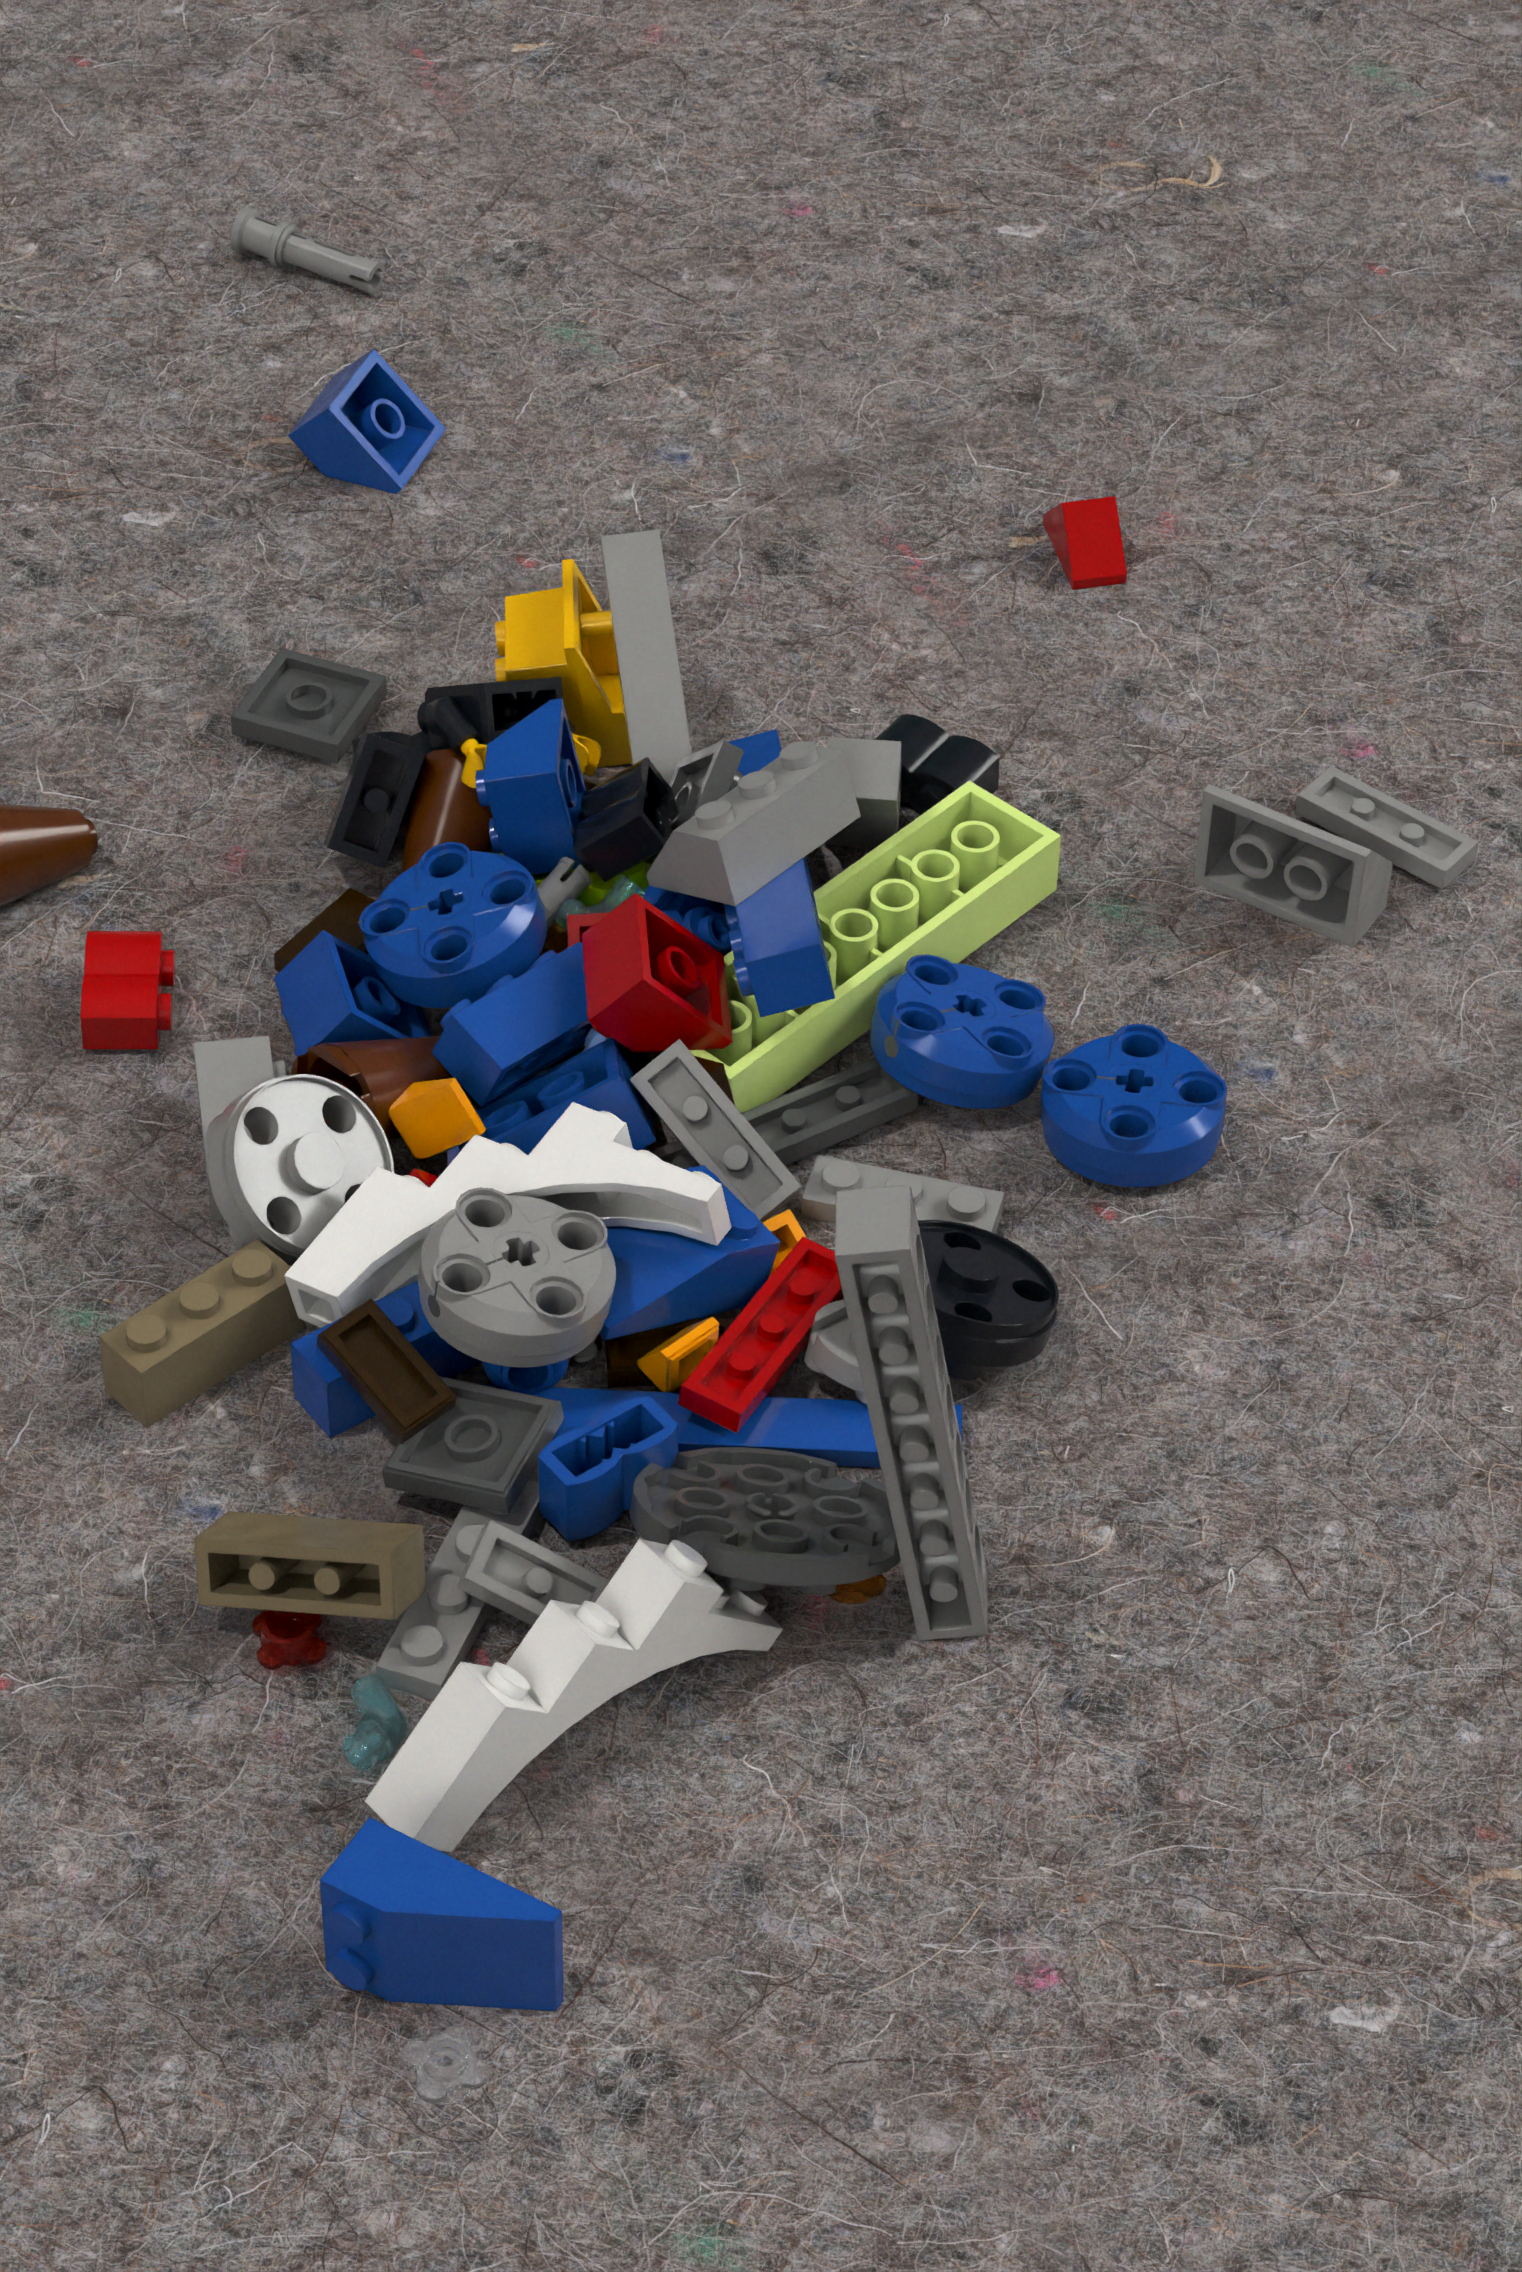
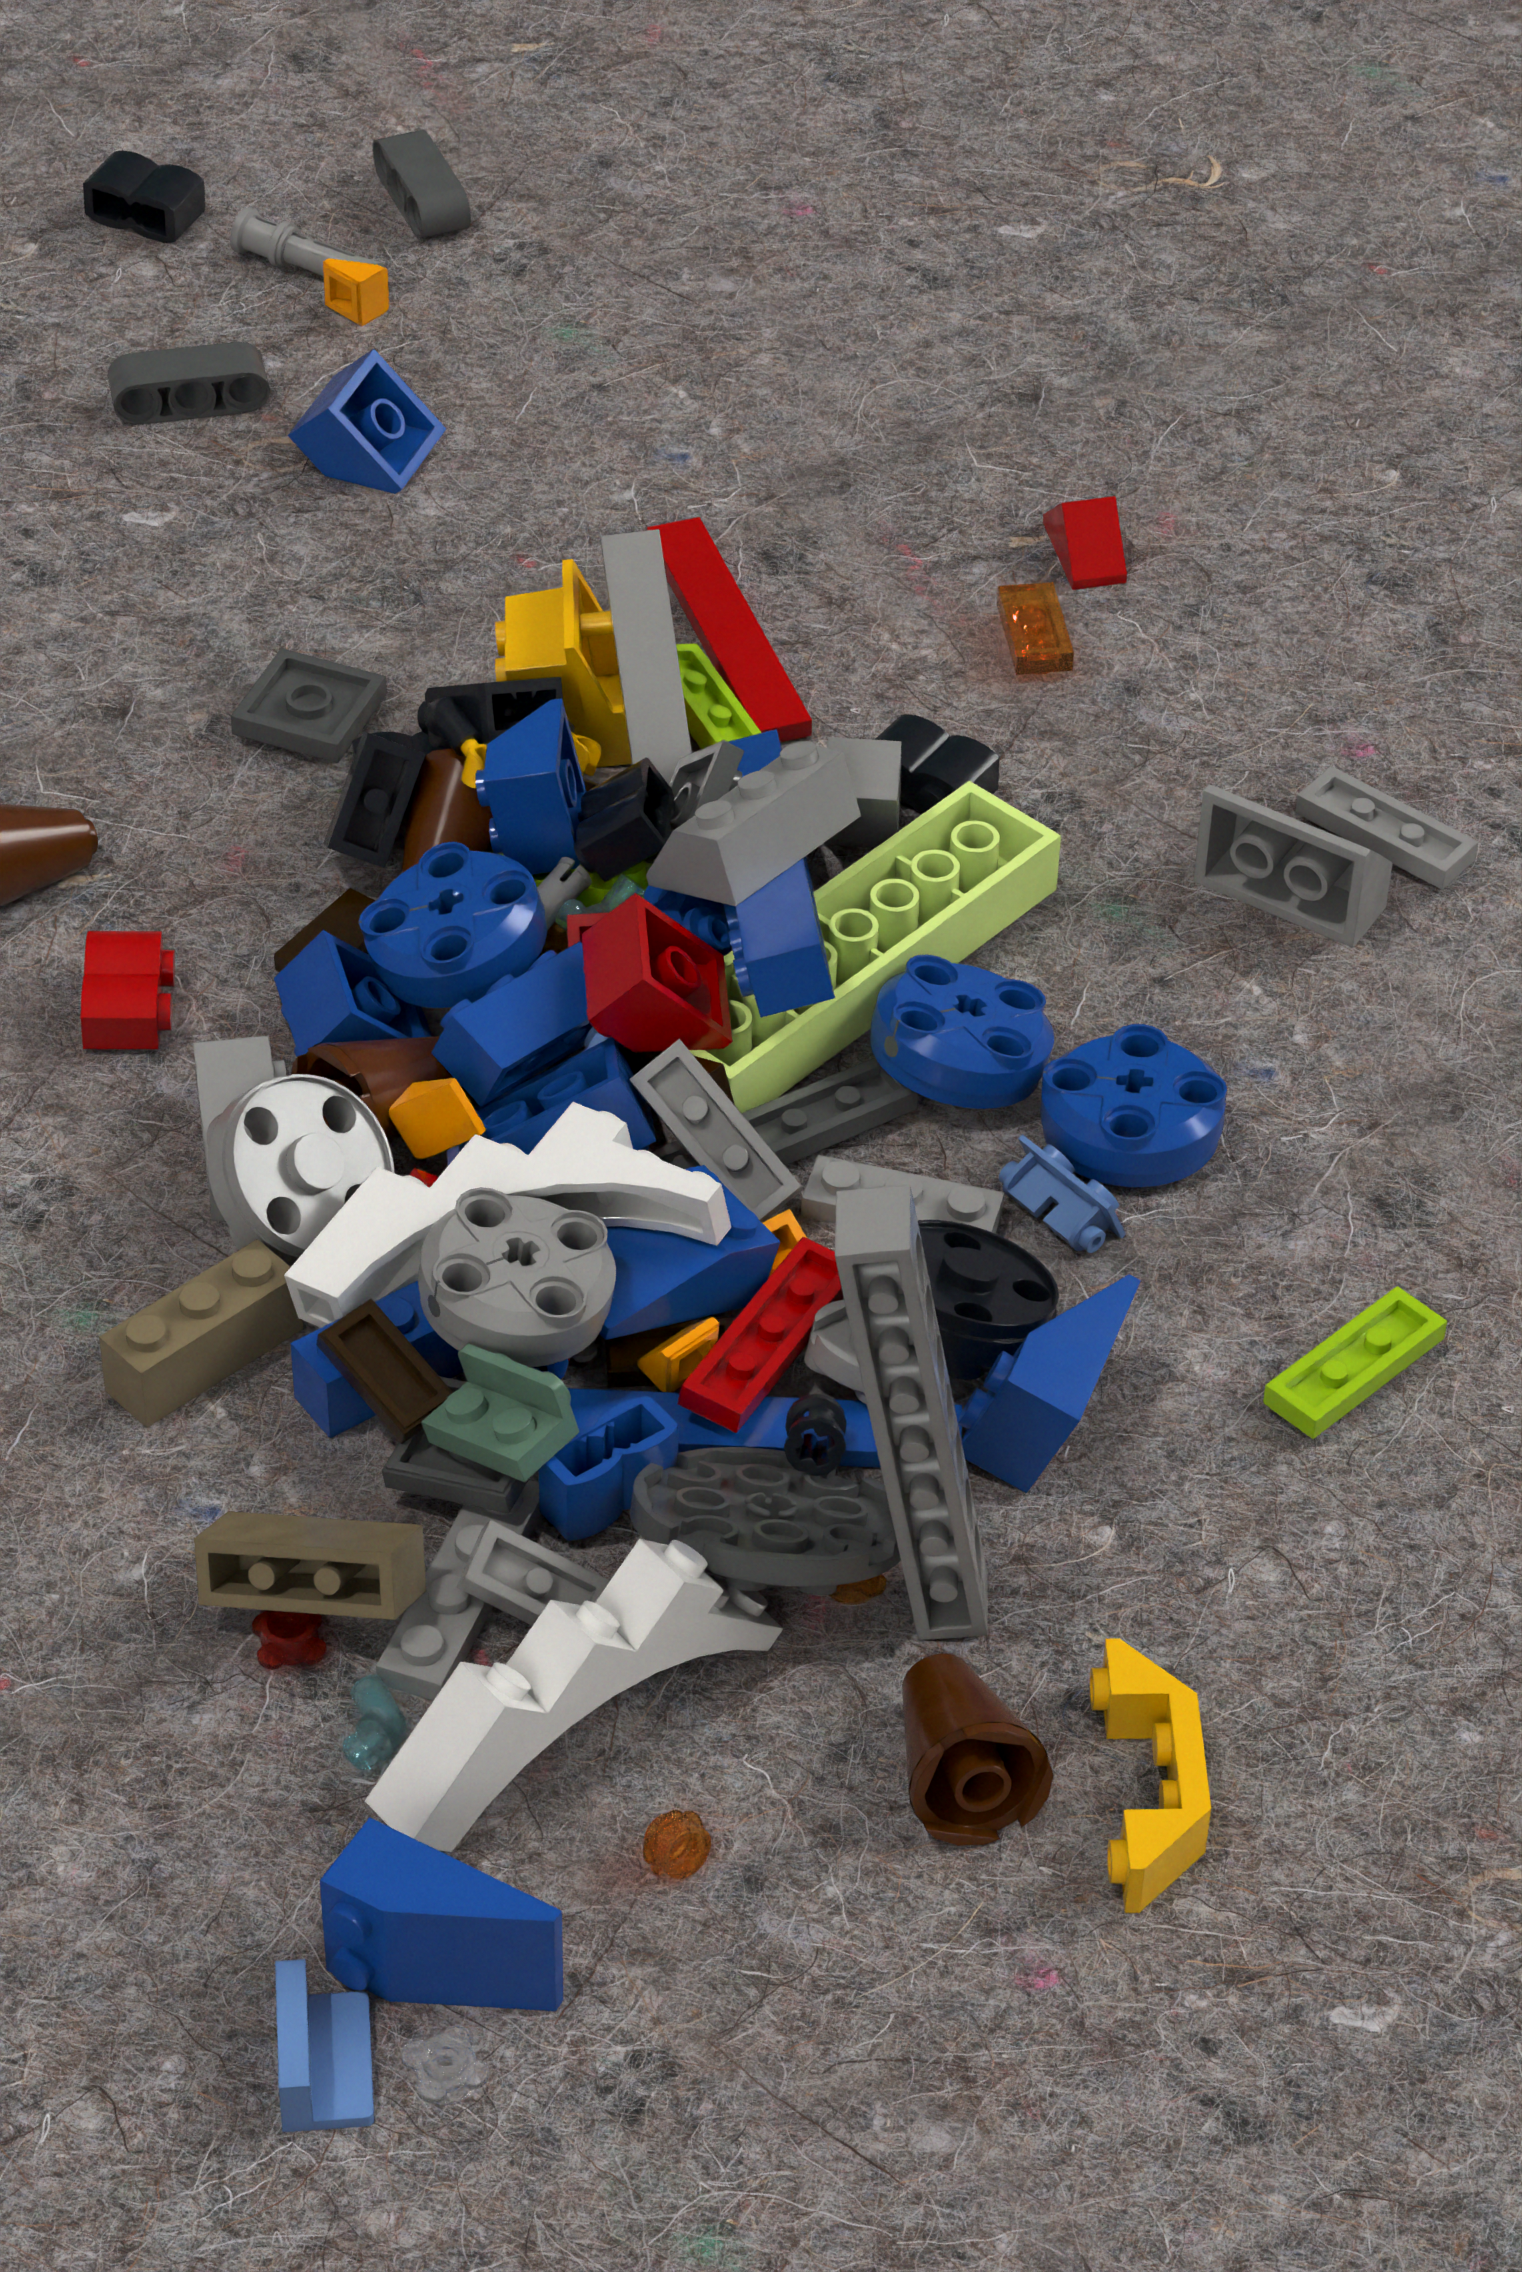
(144, 196): none -> black brick
(163, 379): none -> dark grey beam
(322, 2054): none -> medium blue panel
(356, 289): none -> light orange slope
(421, 184): none -> dark grey beam
(503, 1415): none -> sand green bracket
(676, 1844): none -> clear orange plate
(709, 703): none -> lime plate
(730, 630): none -> red tile
(804, 1450): none -> black bush
(968, 1755): none -> reddish brown cone
(1035, 628): none -> clear orange plate
(1043, 1388): none -> blue slope
(1081, 1208): none -> medium blue hinge
(1152, 1704): none -> yellow slope
(1354, 1362): none -> lime plate

